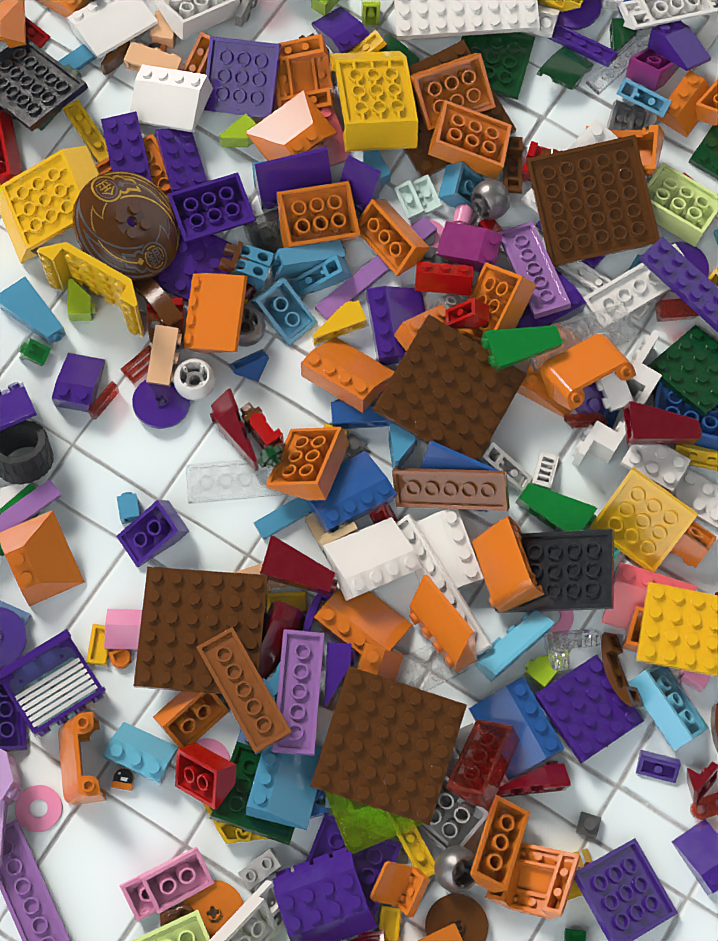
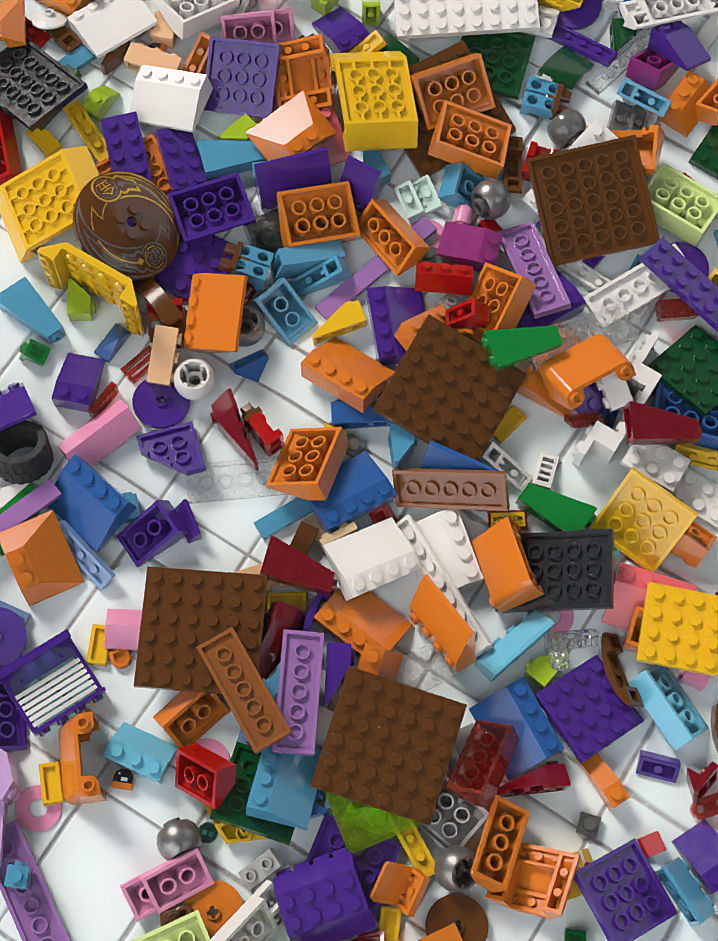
(18, 876): none -> dark azure brick
(44, 141): none -> yellow tile
(49, 19): none -> white dish
(51, 783): none -> yellow tile
(64, 38): none -> reddish brown slope
(87, 558): none -> medium blue plate
(90, 503): none -> blue slope
(100, 101): none -> lime slope
(102, 434): none -> bright pink slope
(112, 343): none -> blue slope
(174, 448): none -> dark purple plate
(178, 837): none -> flat silver wheel
(186, 514): none -> dark purple slope
(208, 832): none -> tile
(227, 157): none -> dark azure slope
(260, 26): none -> bright pink slope
(271, 456): dark green plate -> none
(304, 537): none -> reddish brown slope
(510, 422): none -> yellow tile
(519, 516): none -> tile
(543, 98): none -> dark azure hips
(566, 127): none -> dark grey wheel
(604, 781): none -> orange slope
(651, 844): none -> slope
(686, 891): none -> dark azure slope

